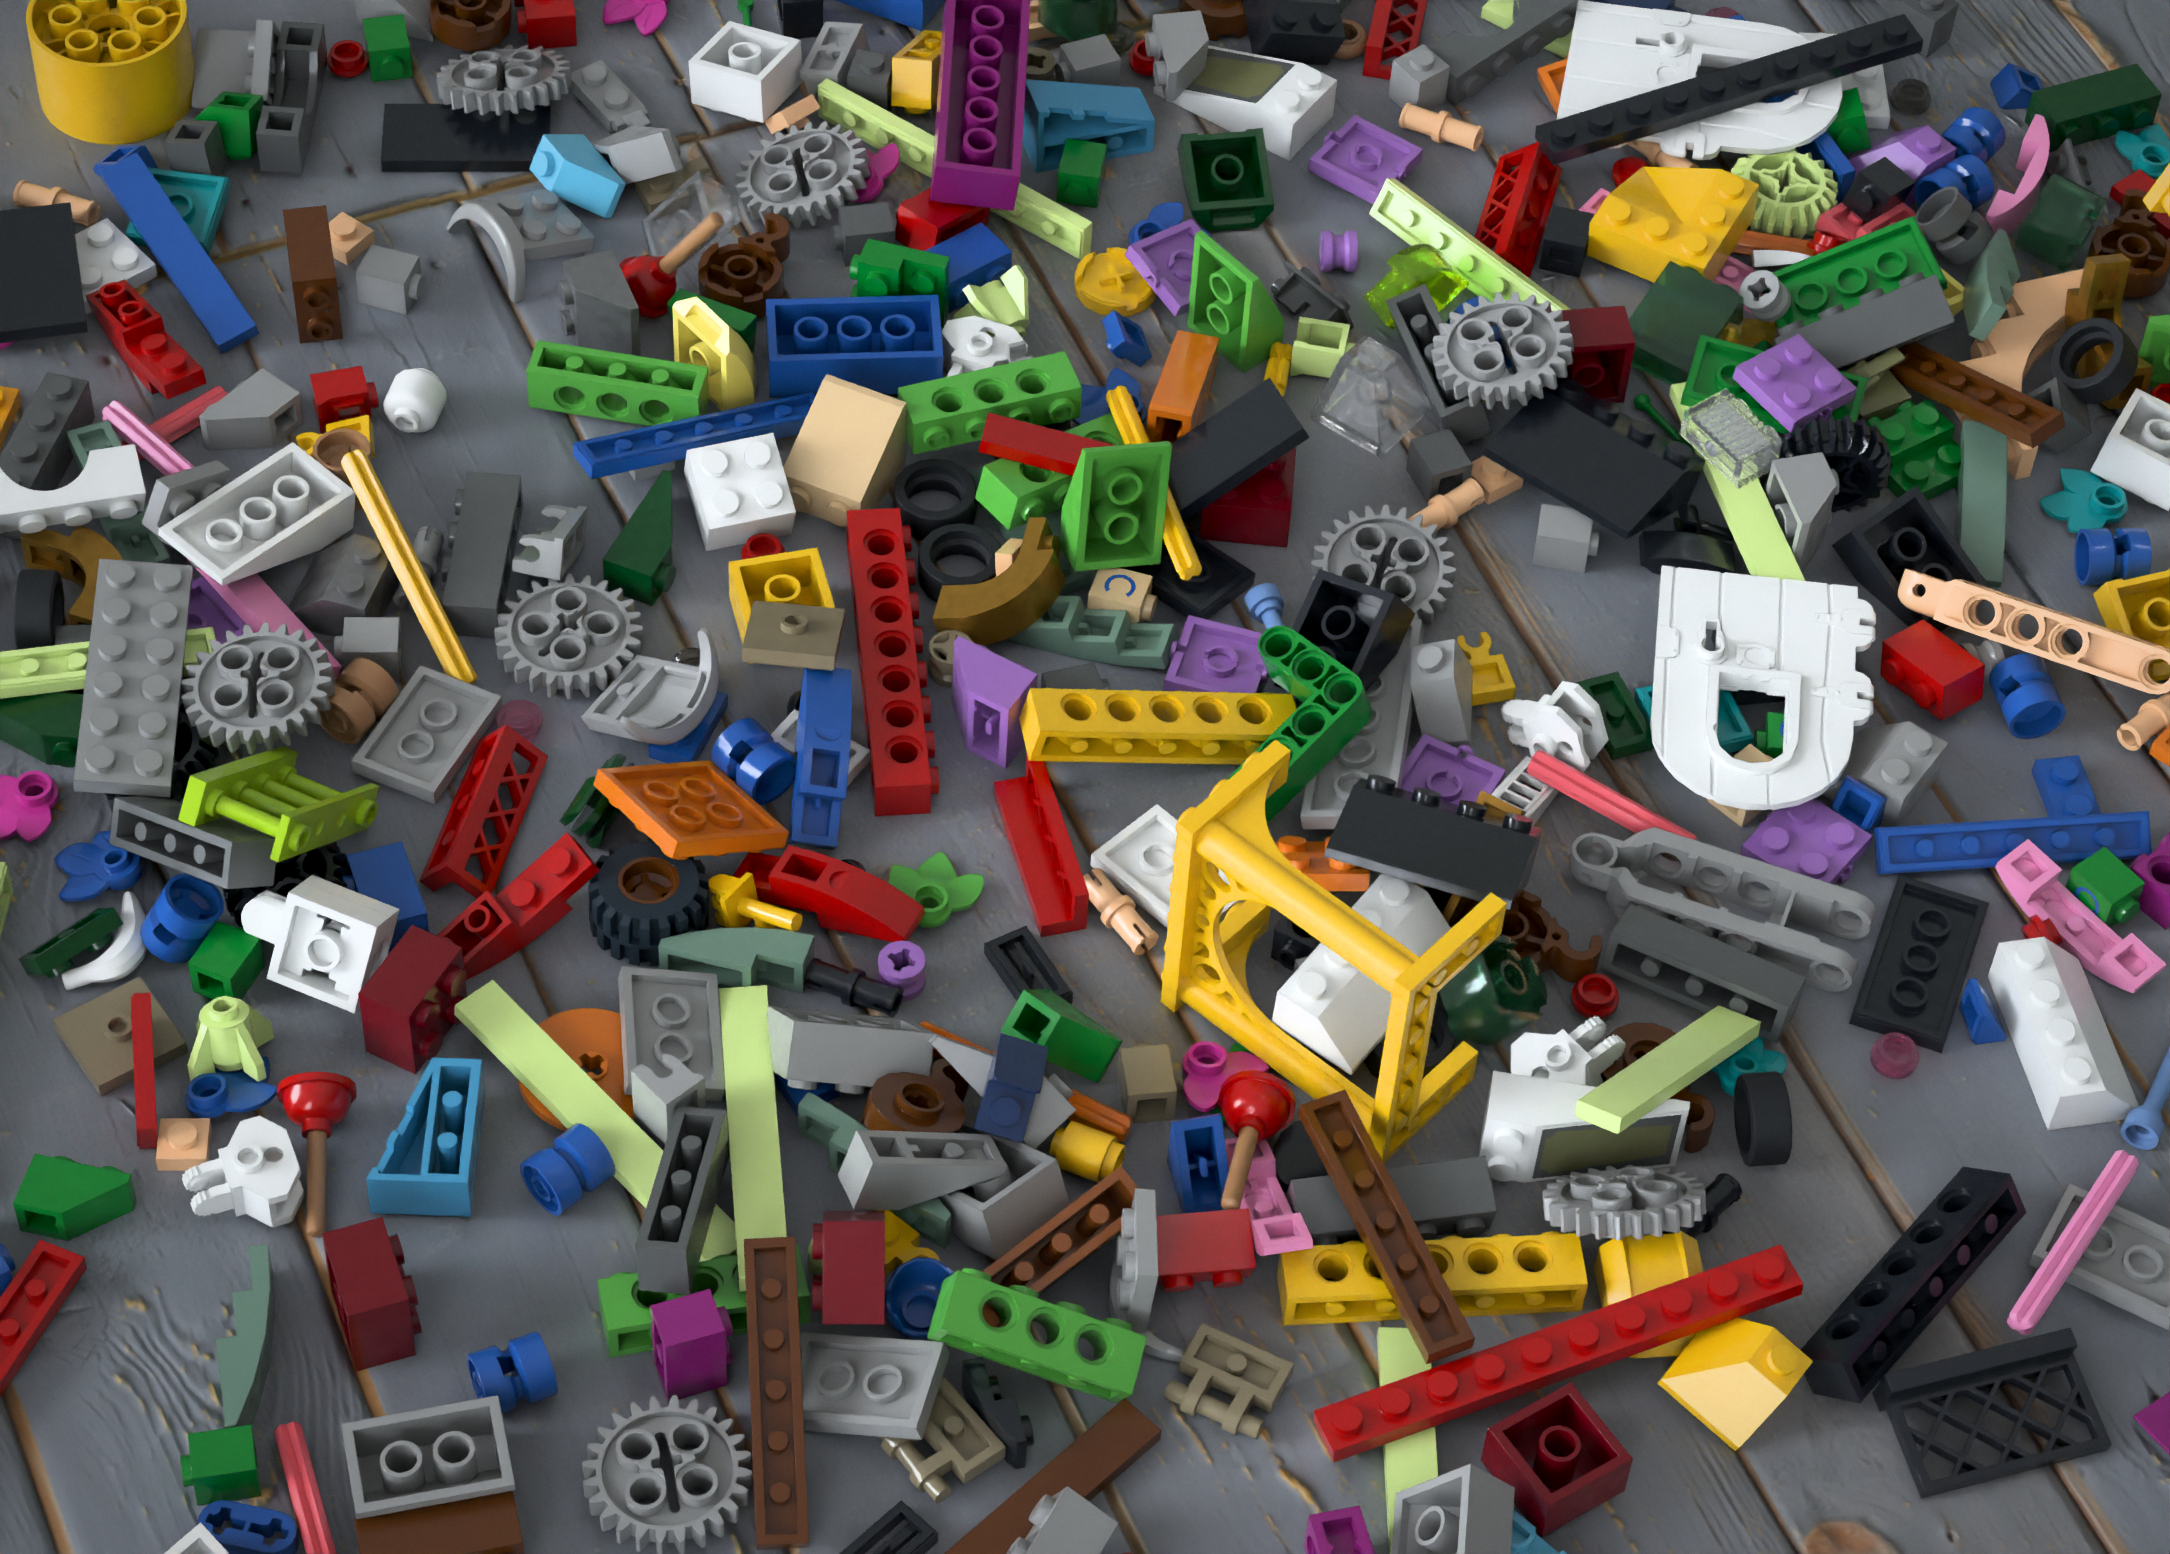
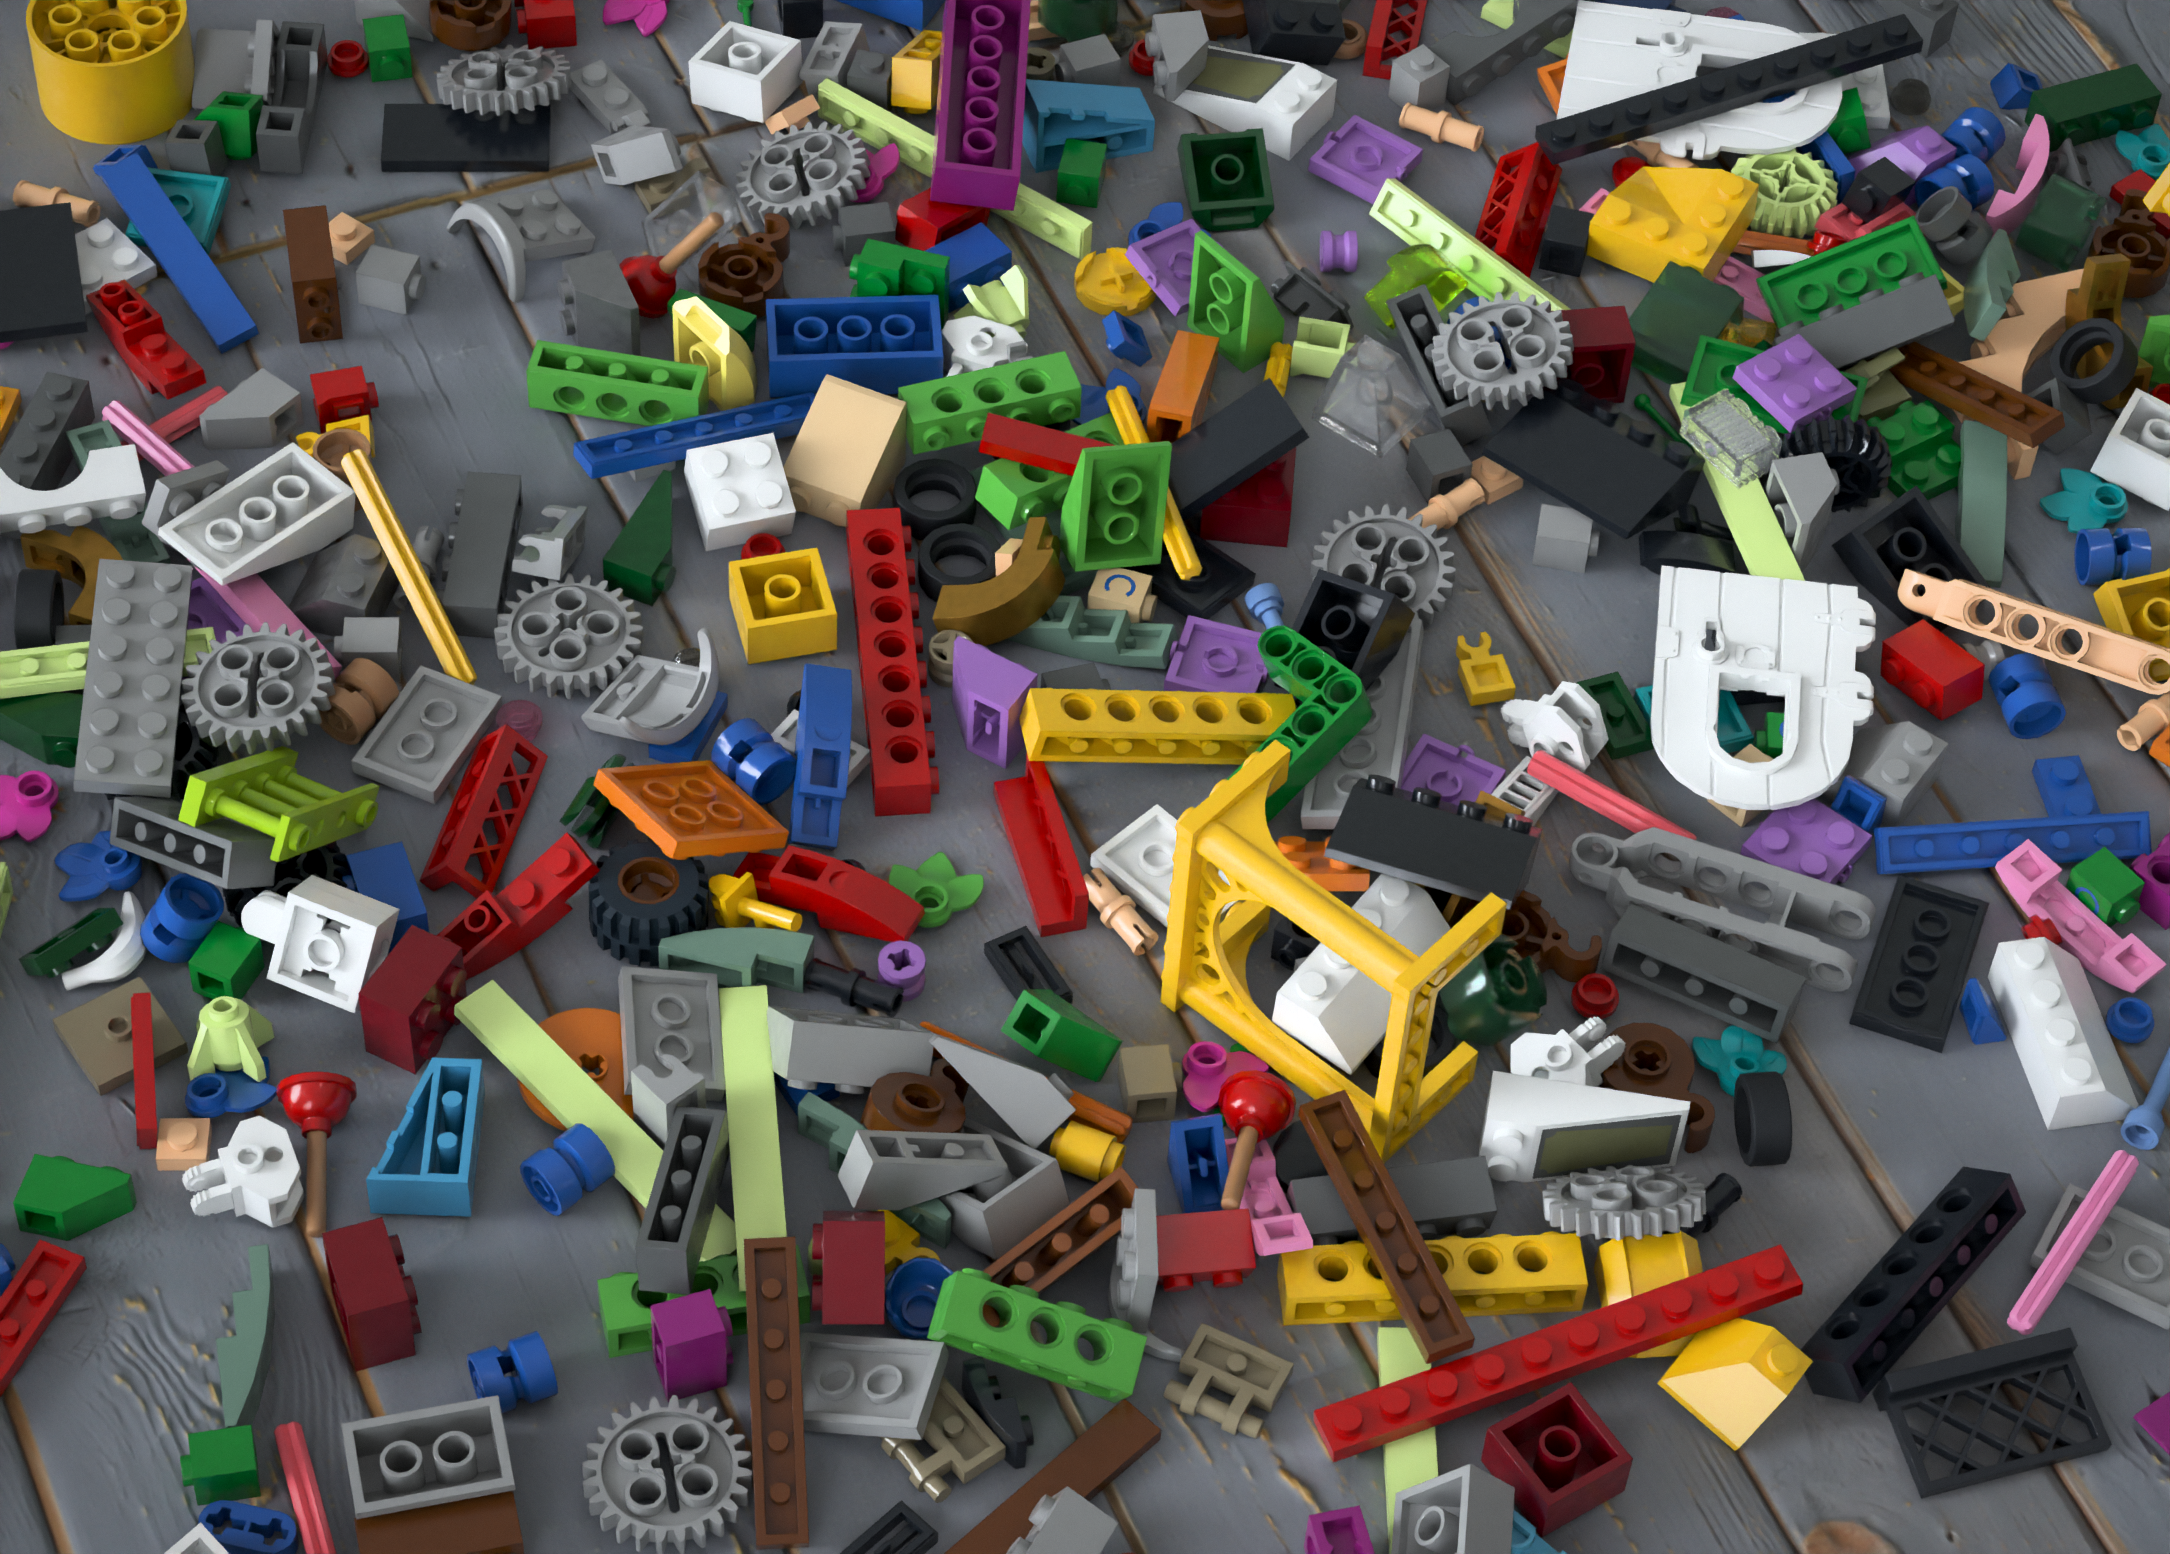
(415, 400): white head -> none
(577, 173): medium azure slope -> none
(793, 635): dark tan plate -> none
(1011, 1088): dark blue slope -> none
(1442, 691): light grey slope -> none
(1667, 1069): yellowish green tile -> none
(1770, 305): light grey wheel -> none
(1894, 1056): clear pink plate -> none
(2130, 1020): none -> blue plate

